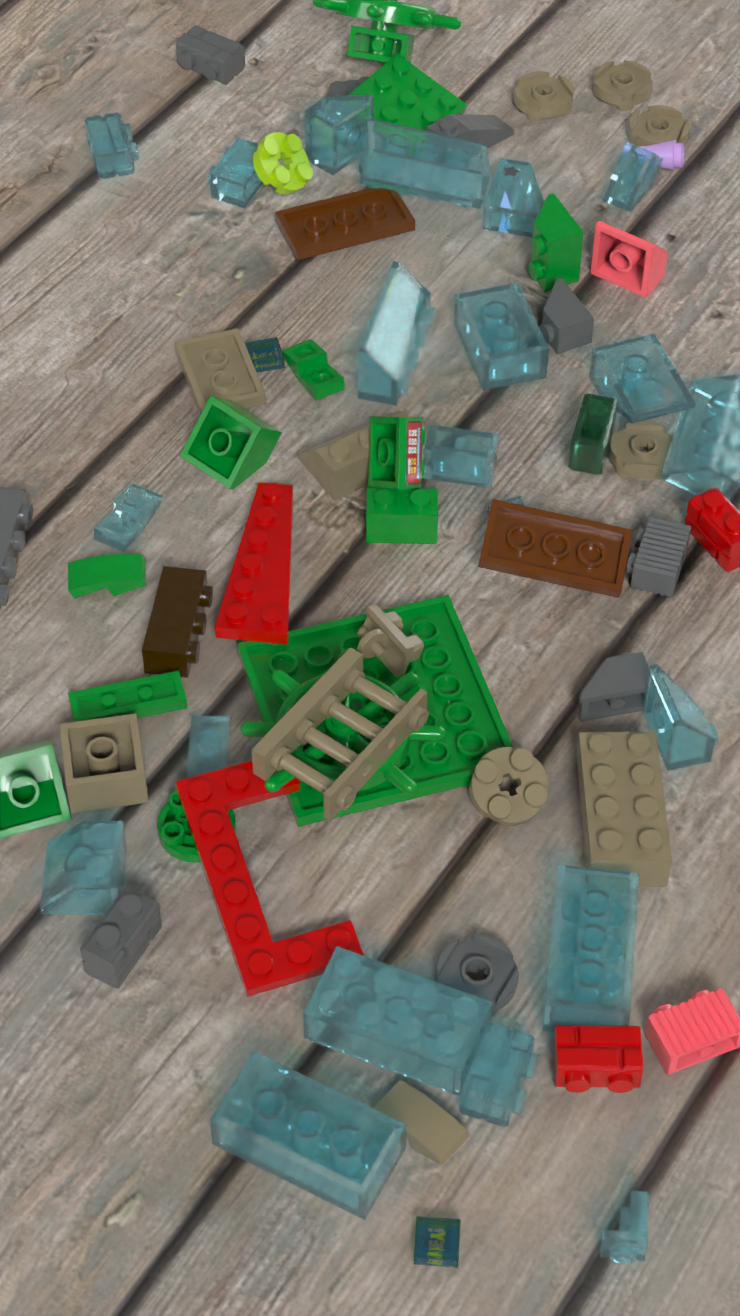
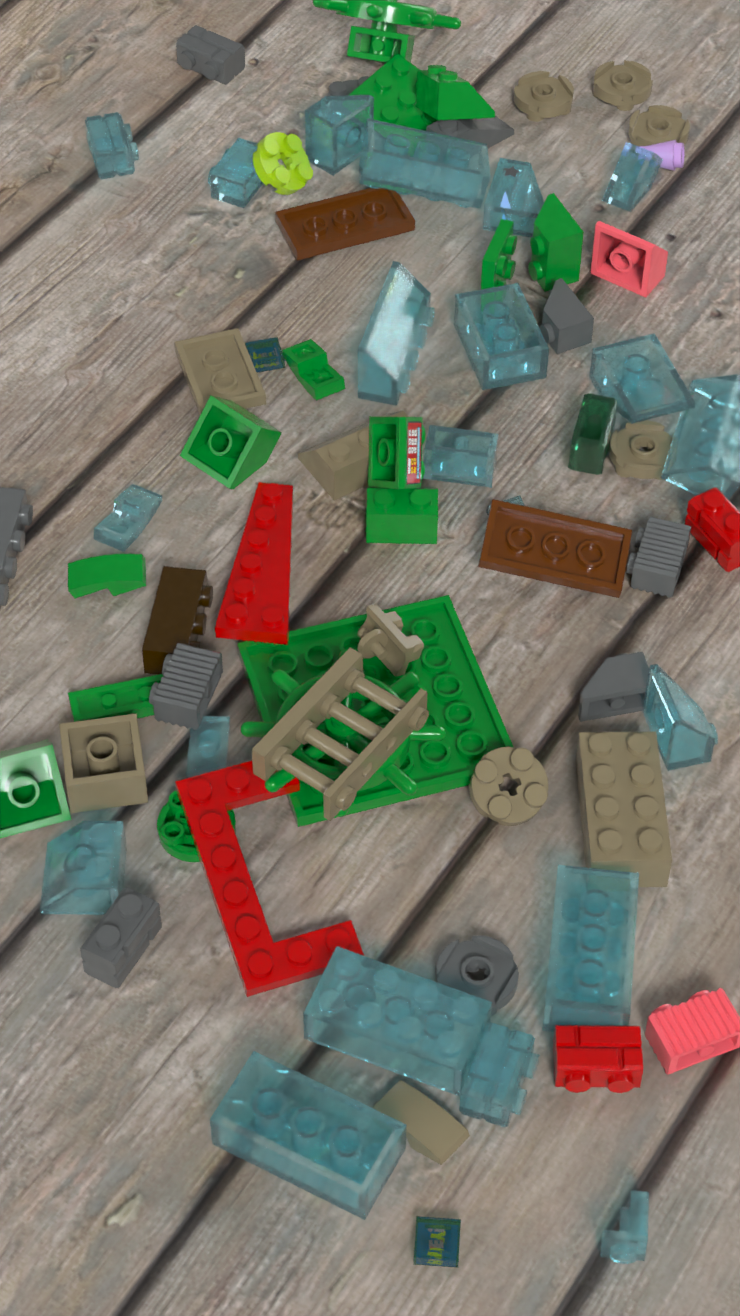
(186, 685): none -> dark grey brick
(448, 96): none -> green slope
(497, 260): none -> green plate

